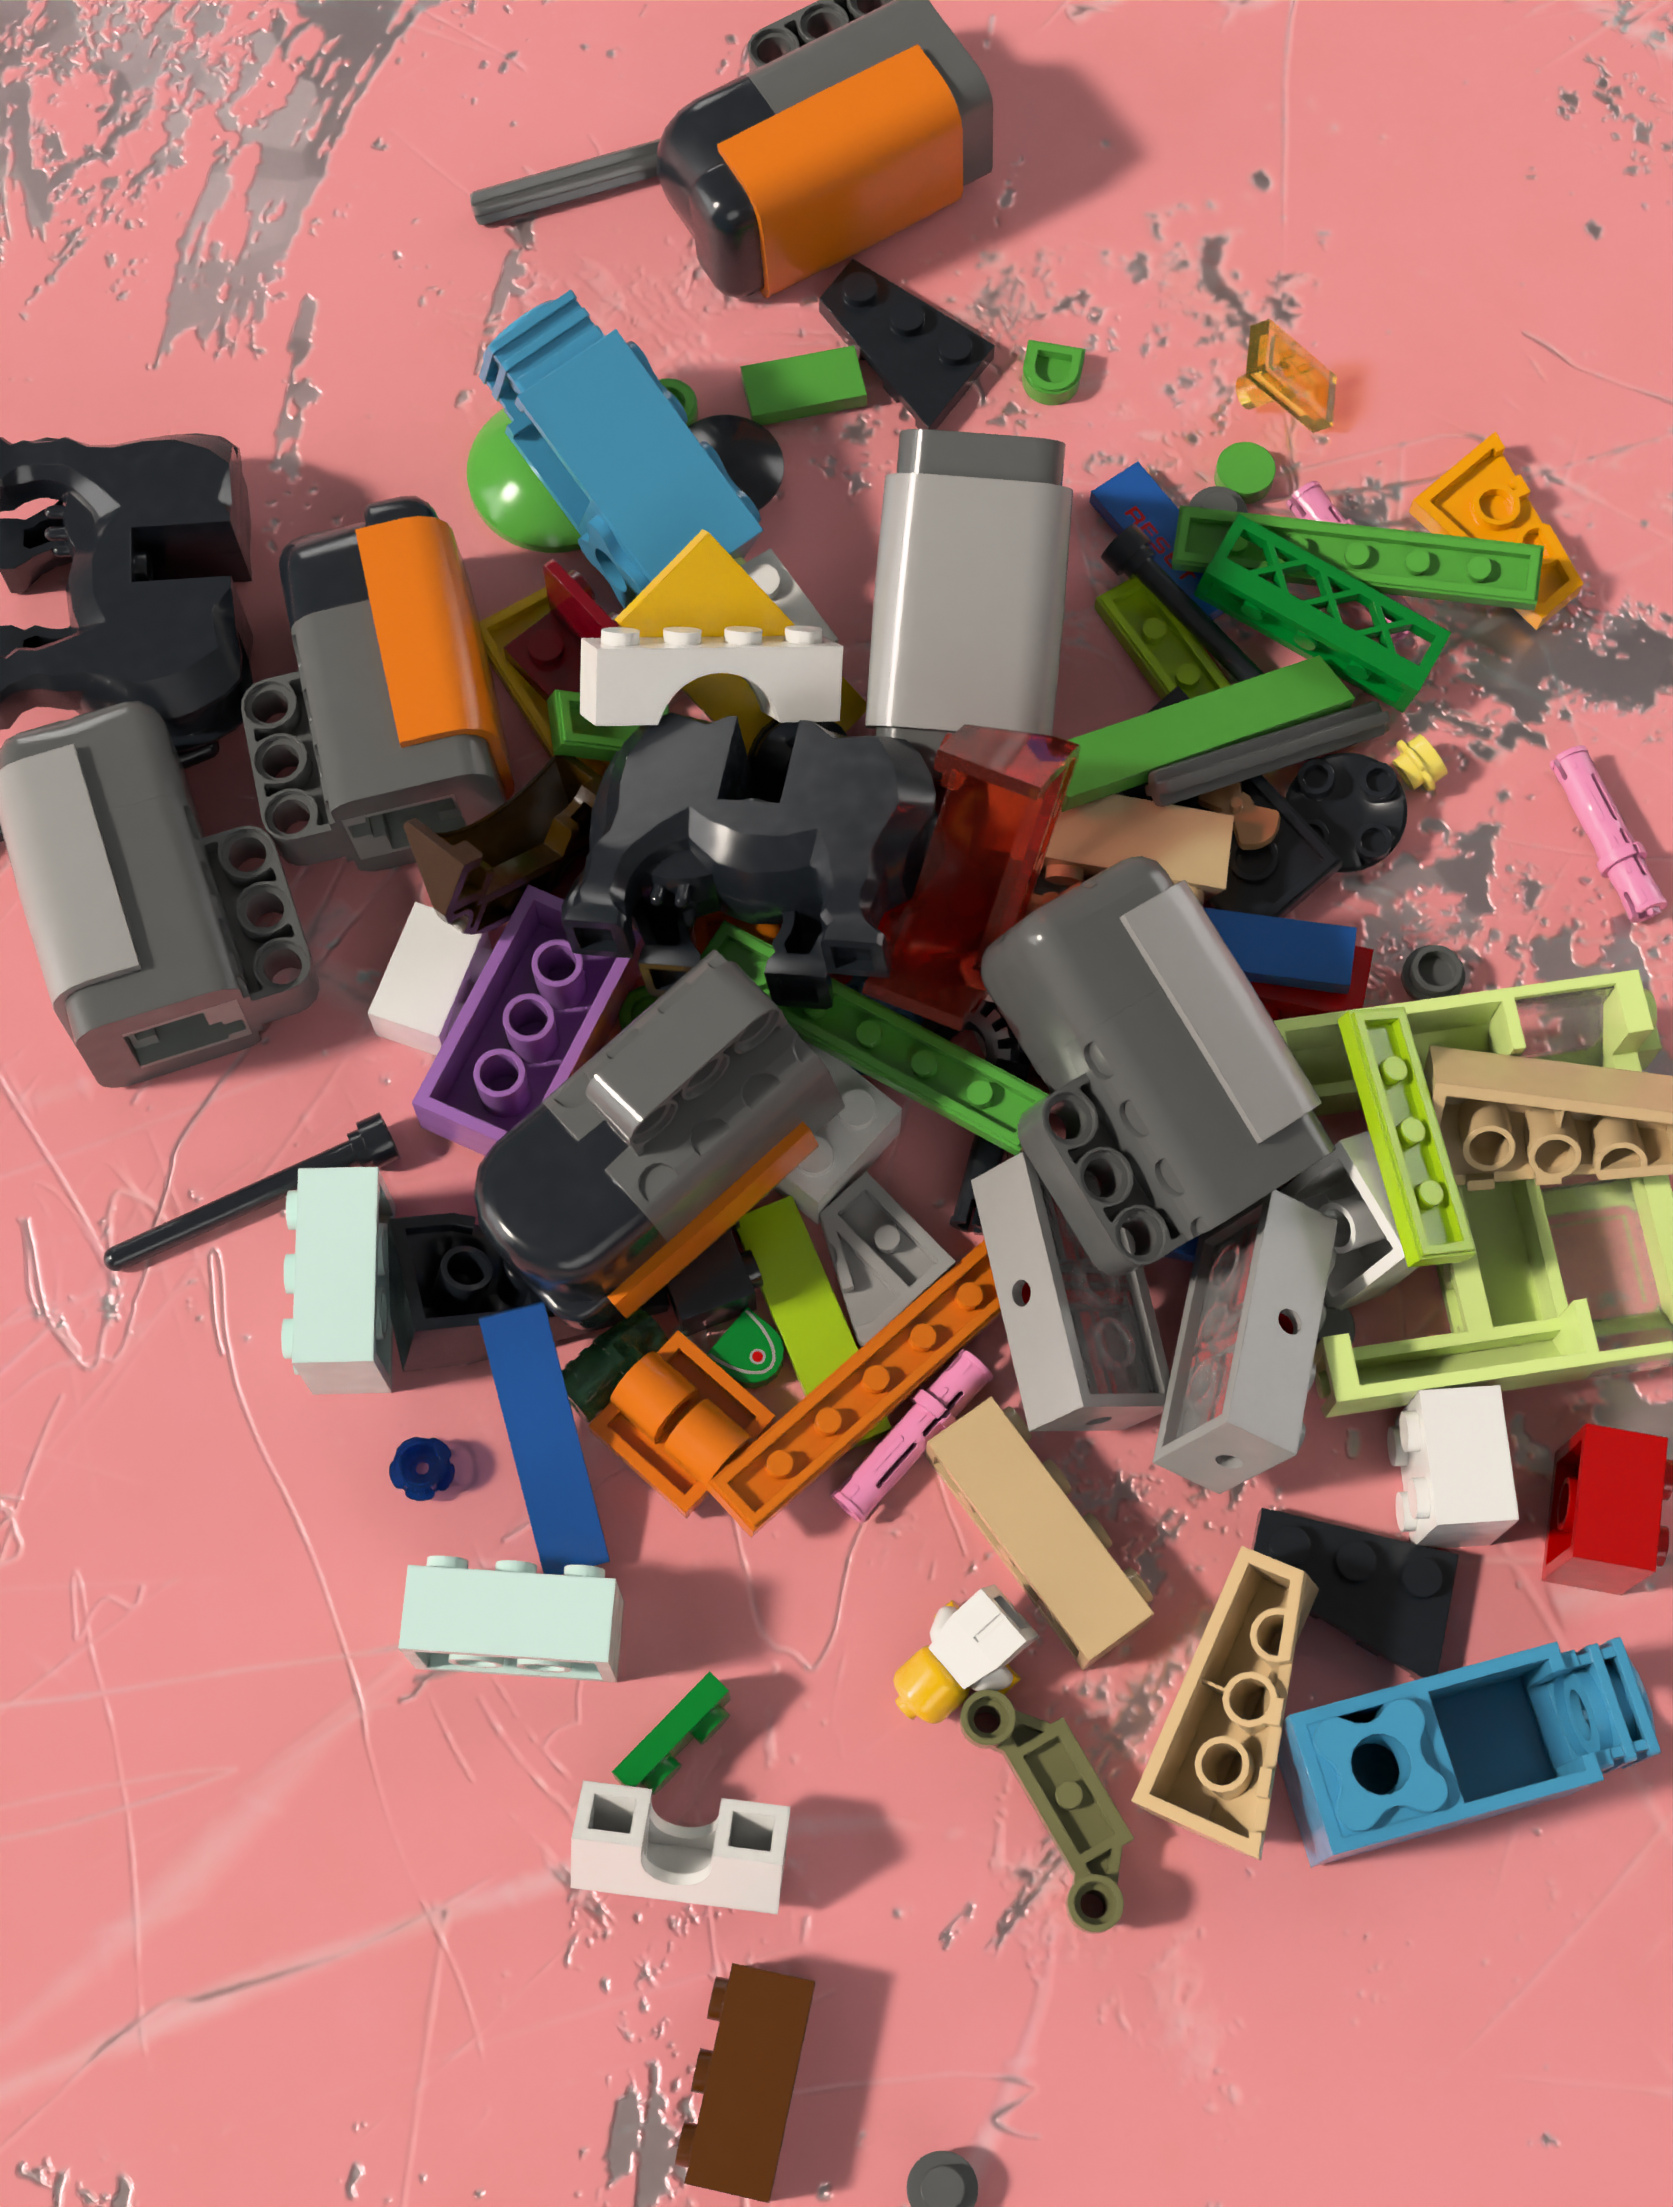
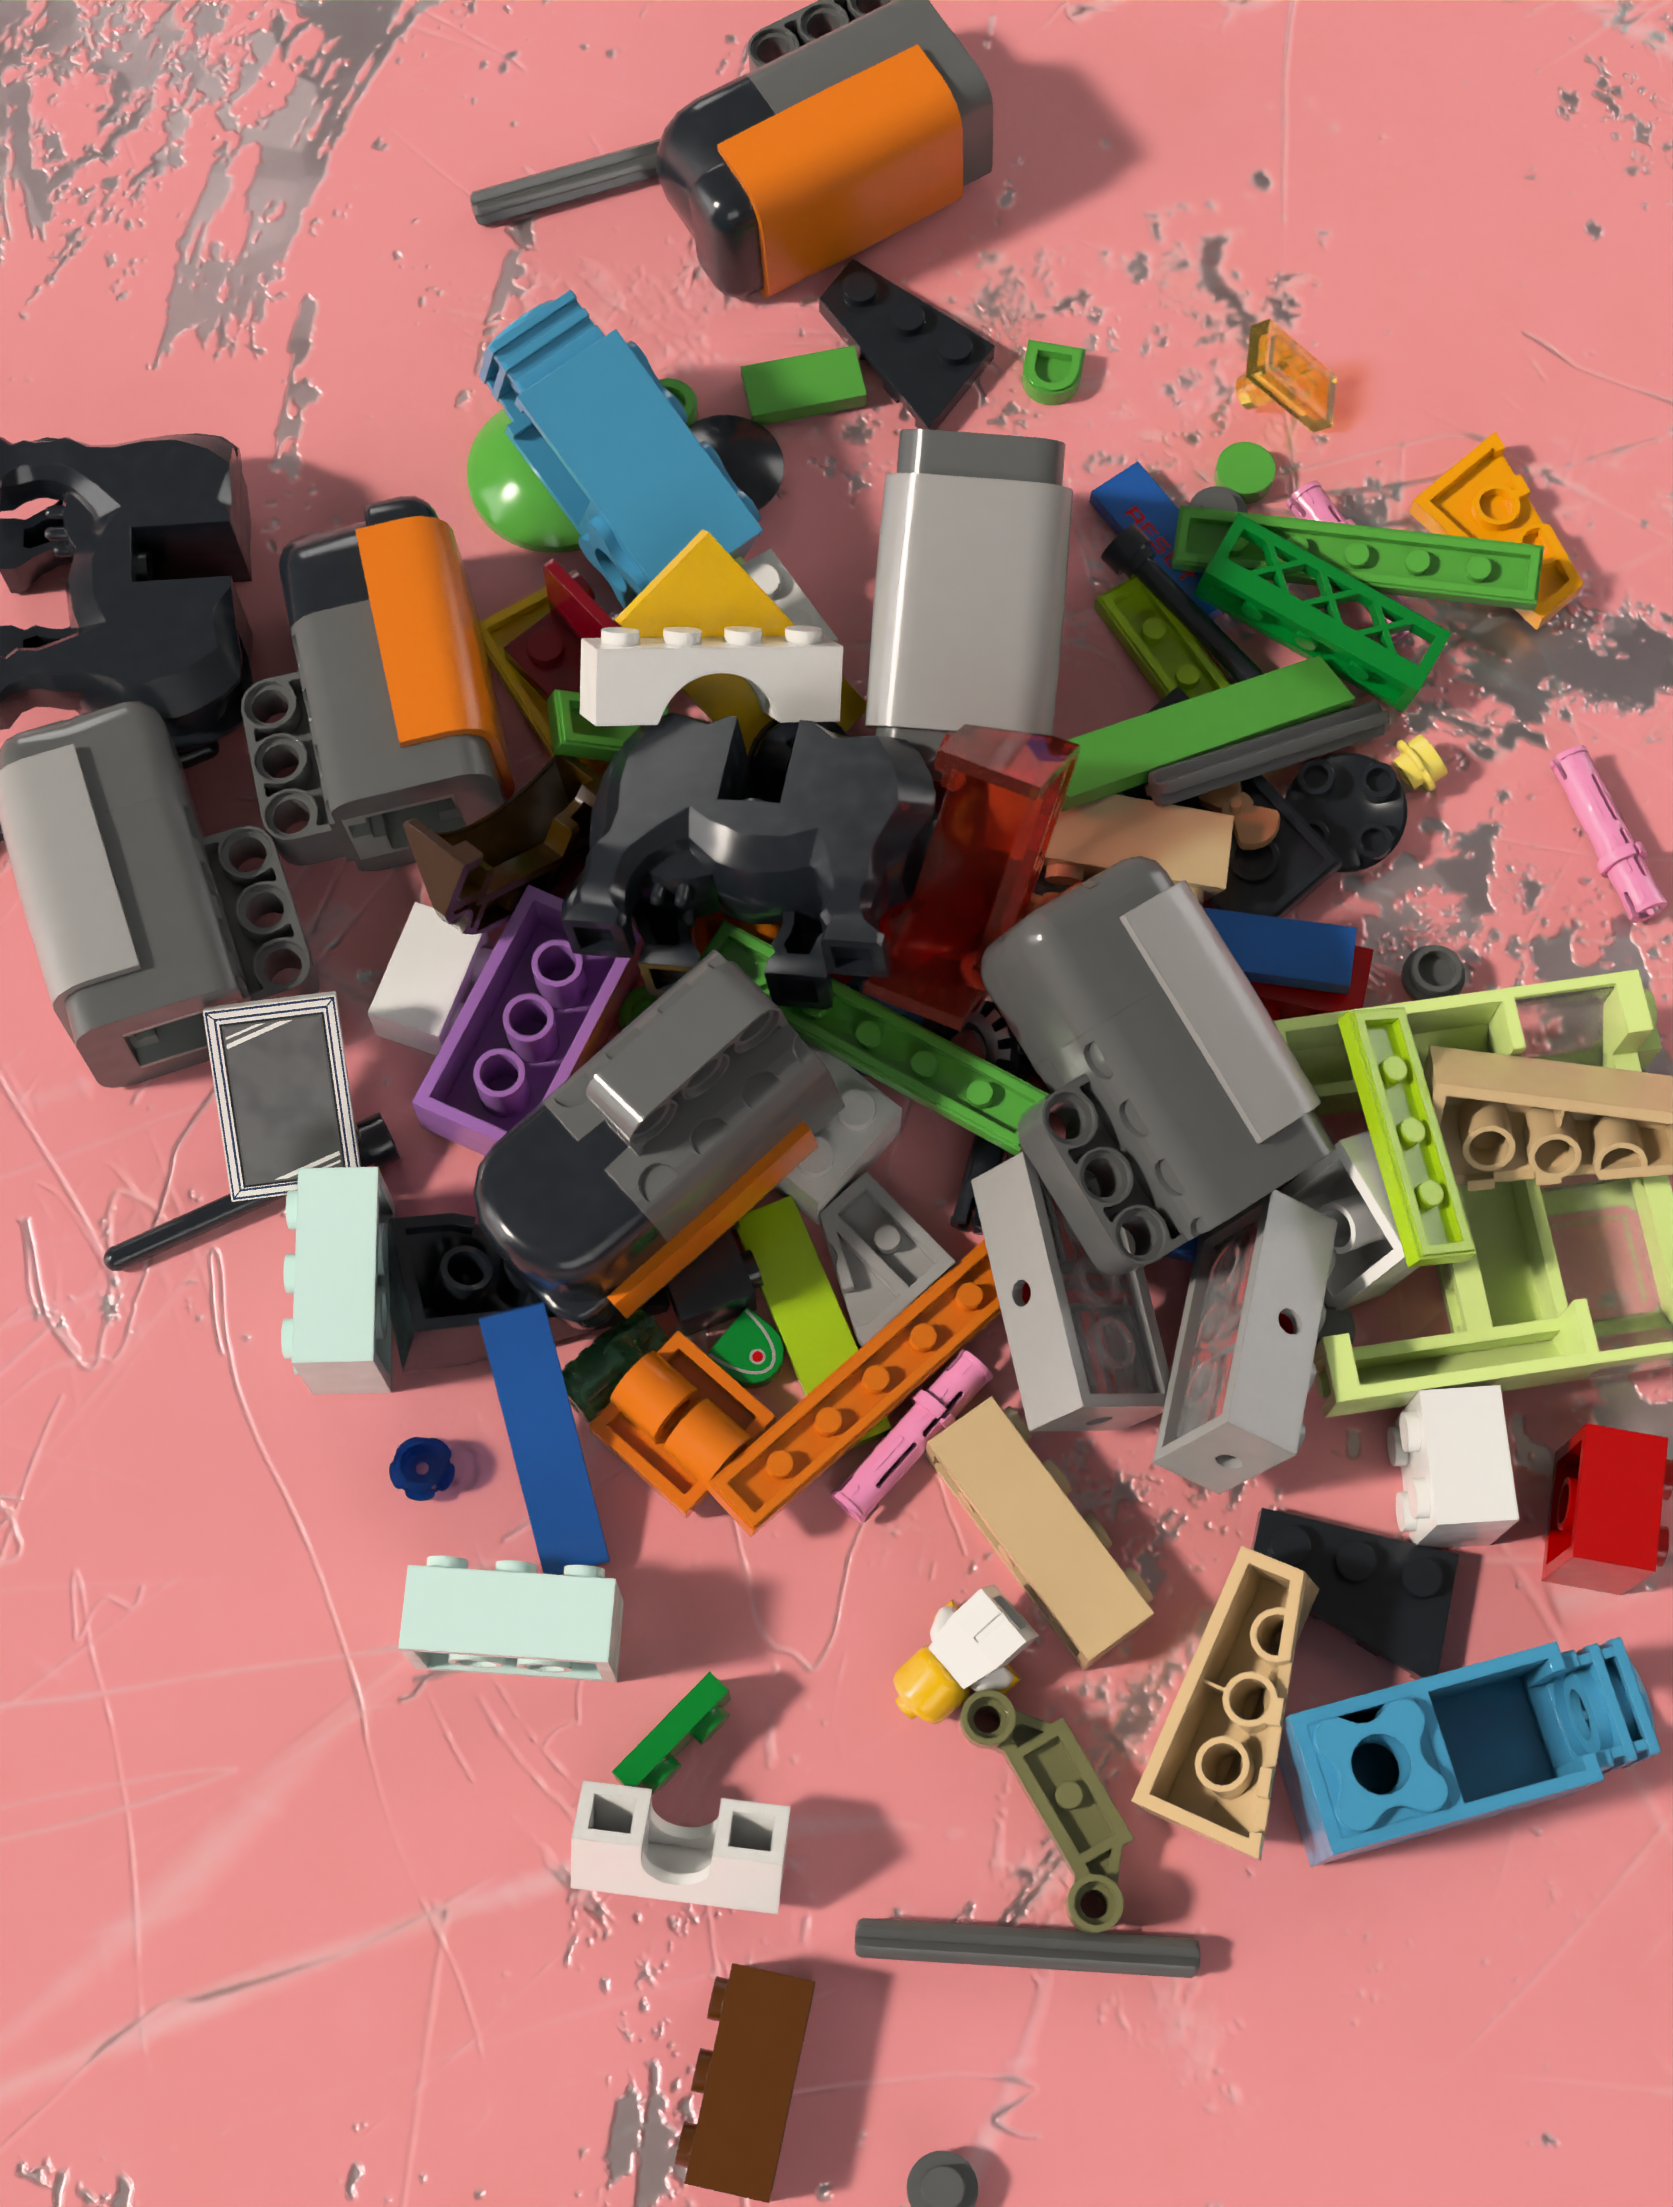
(280, 1091): none -> tile
(1027, 1948): none -> dark grey axle

